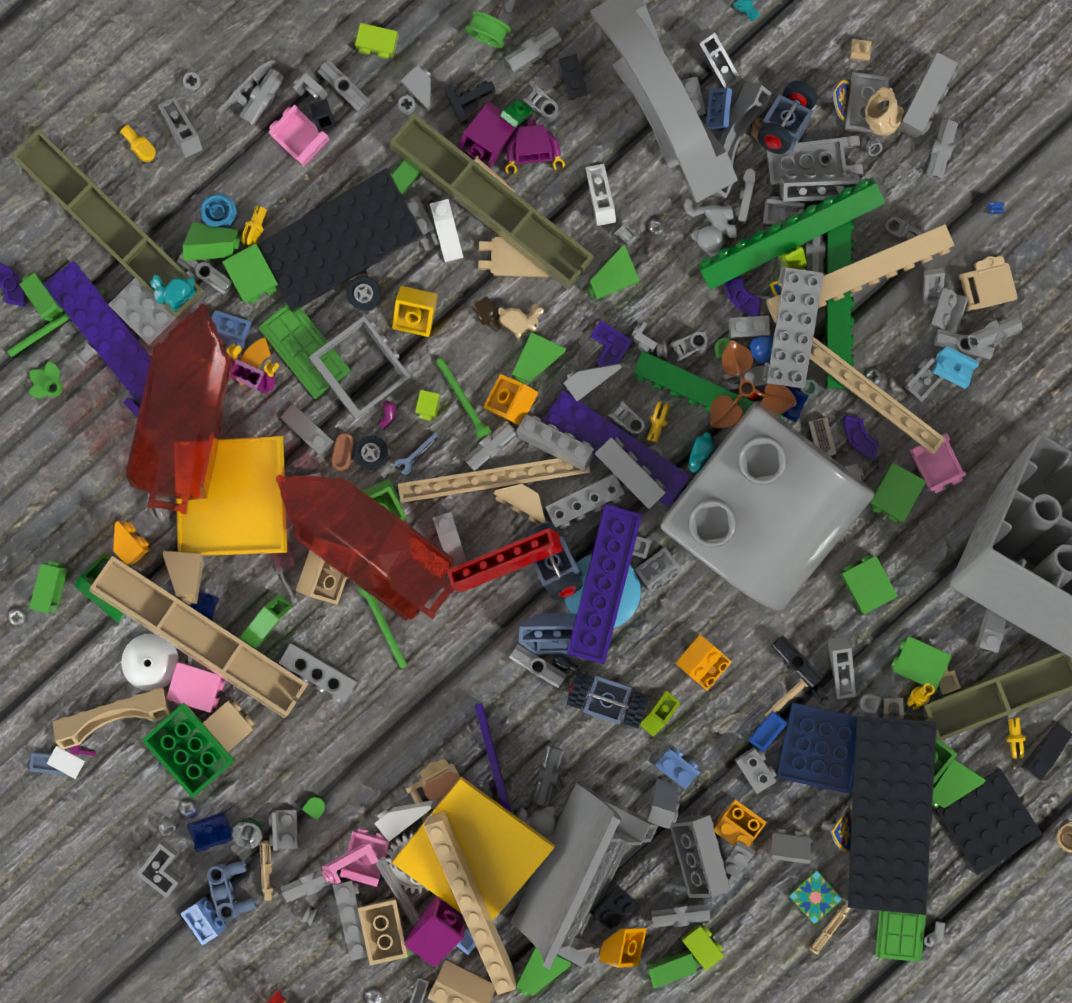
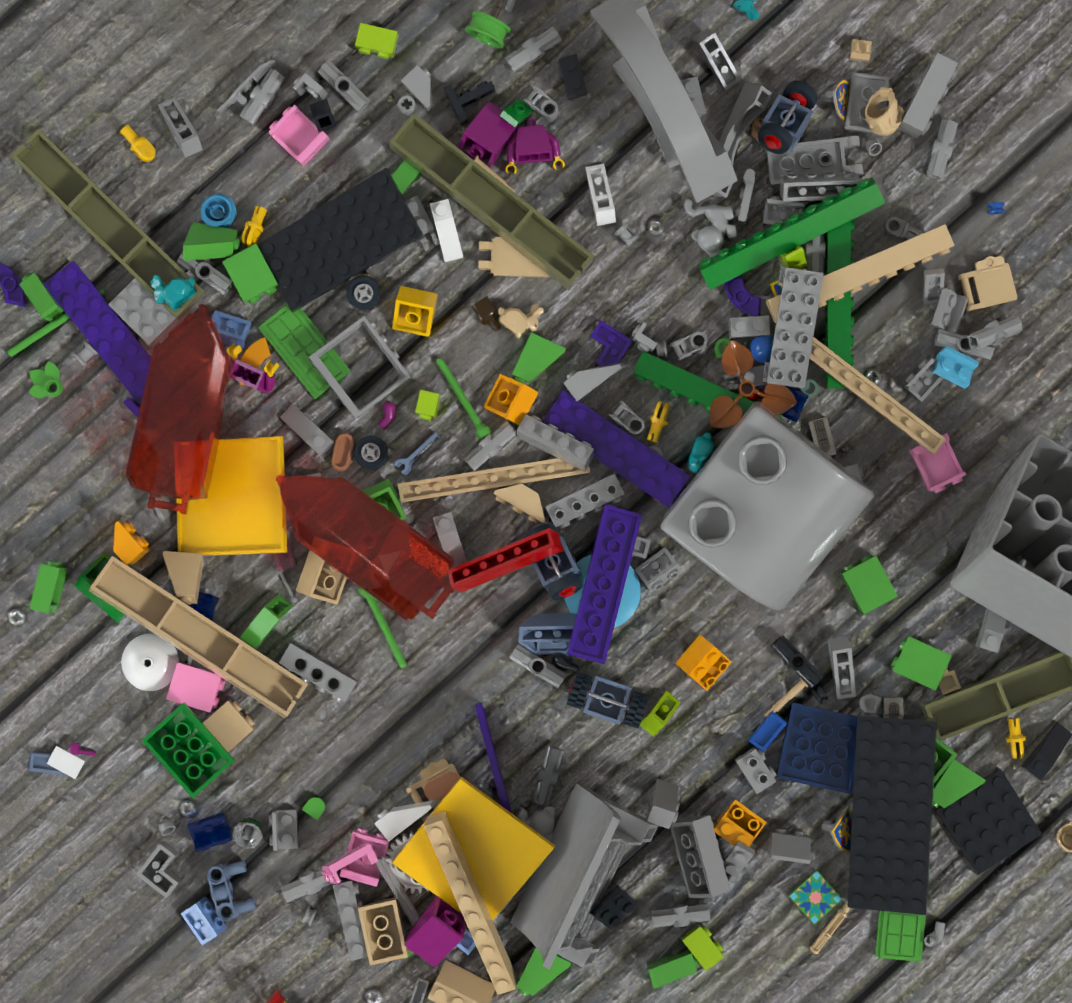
(74, 729): tan arch -> none
(195, 76): light grey bush -> none
(266, 869): tan piece -> none
(614, 276): bright green slope -> none
(623, 947): light orange slope -> none
(630, 472): light grey brick -> none
(678, 768): medium blue bracket -> none
(718, 108): medium blue bracket -> none
(858, 437): dark purple tile -> none
(896, 493): bright green brick -> none
(920, 696): yellow arm -> none

